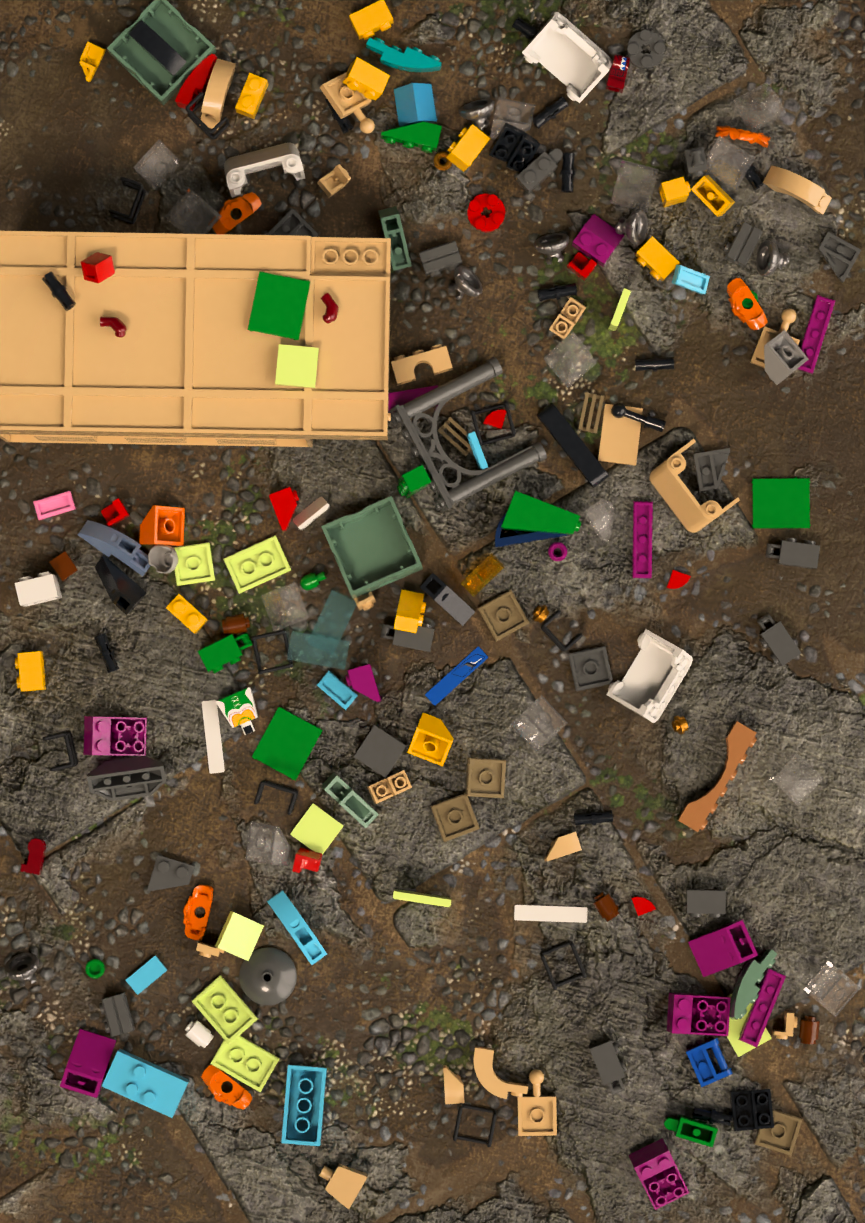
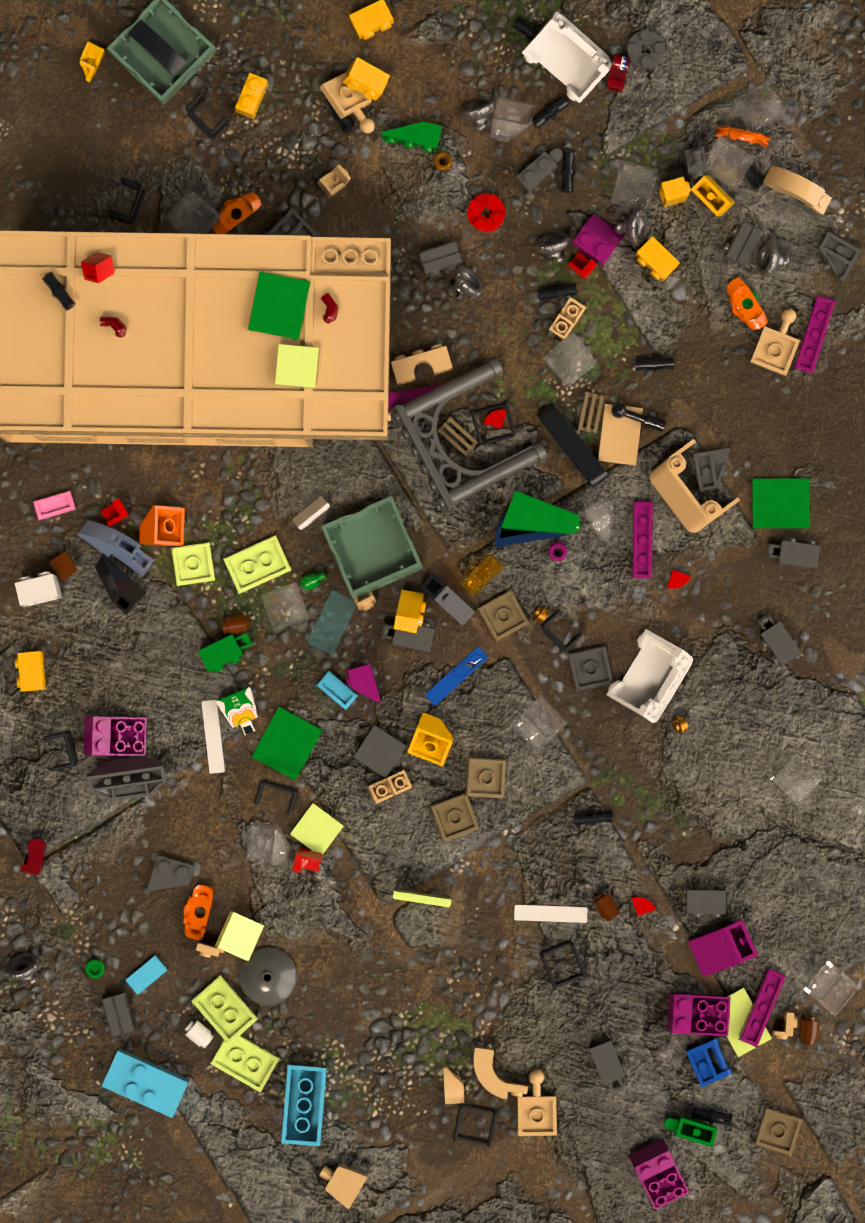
(88, 1063): magenta slope -> none
(106, 653): black pin -> none
(156, 165): clear slope -> none
(163, 558): light grey hair -> none
(187, 613): yellow brick -> none
(196, 82): red slope -> none
(216, 92): tan arch -> none
(237, 1097): orange piece -> none
(247, 163): white windscreen -> none
(253, 638): black piece -> none
(284, 506): red slope -> none
(297, 927): medium azure slope -> none
(318, 650): clear light blue piece -> none
(349, 800): sand green slope -> none
(393, 229): sand green slope -> none
(411, 60): teal slope -> none
(413, 482): green slope -> none
(415, 104): dark azure slope -> none
(467, 148): yellow brick -> none
(477, 451): medium azure tile -> none
(514, 147): black slope -> none
(563, 846): tan slope -> none
(619, 309): yellowish green tile -> none
(690, 279): medium azure tile -> none
(737, 742): medium nougat arch -> none
(745, 988): sand green slope -> none
(751, 1110): black slope -> none
(782, 357): light grey slope -> none

